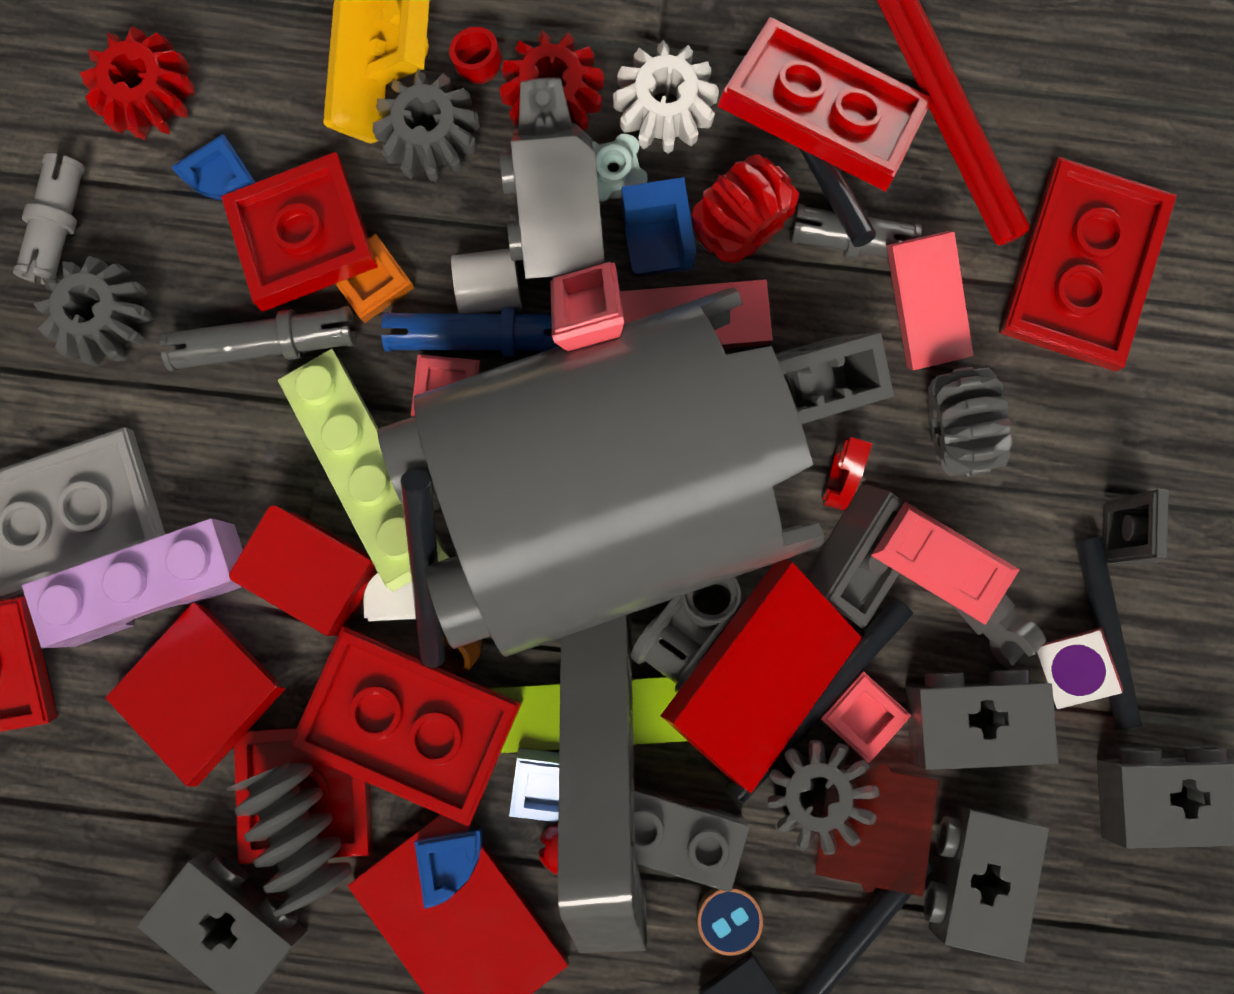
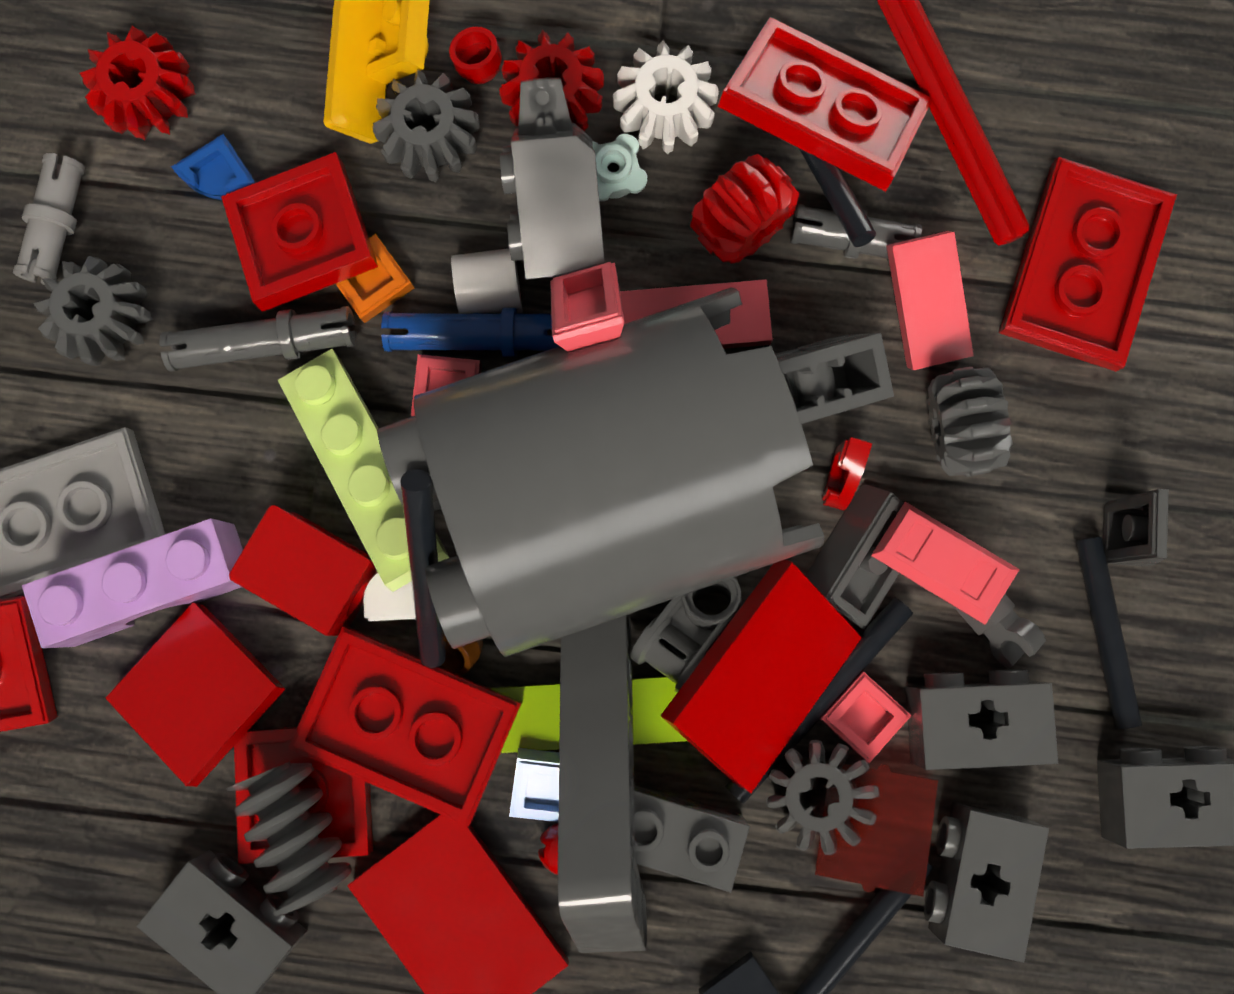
(447, 863): blue tile -> none
(658, 227): blue panel -> none
(729, 920): dark blue tile -> none
(1080, 668): tile -> none

